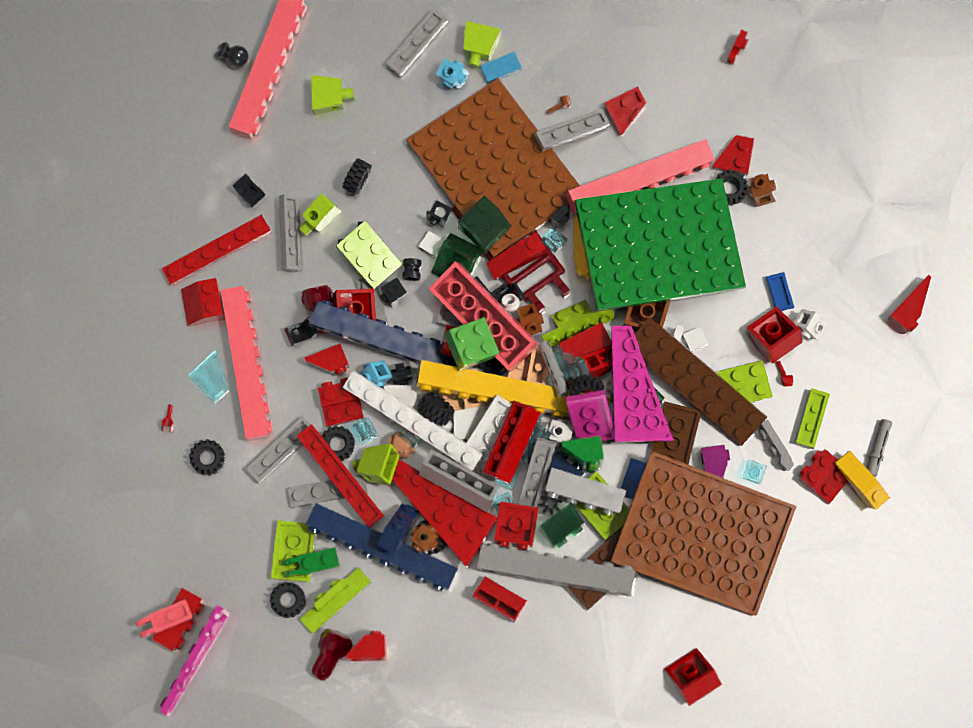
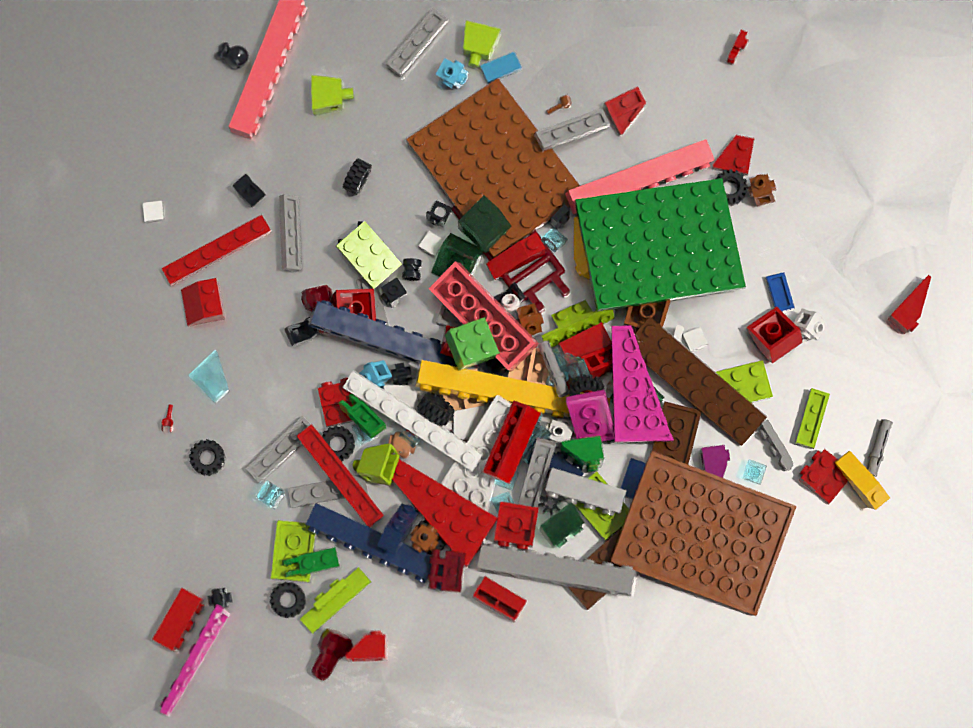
(153, 211): none -> white tile
(166, 618): coral hinge -> none
(220, 598): none -> black gear
(245, 363): coral brick -> none
(270, 494): none -> clear light blue brick
(324, 209): lime torso -> none
(329, 360): red slope -> none
(363, 416): none -> green hinge
(452, 573): none -> dark red plate
(459, 480): light grey brick -> none
(500, 289): black bracket -> none
(693, 676): red slope -> none
(786, 380): red hand -> none

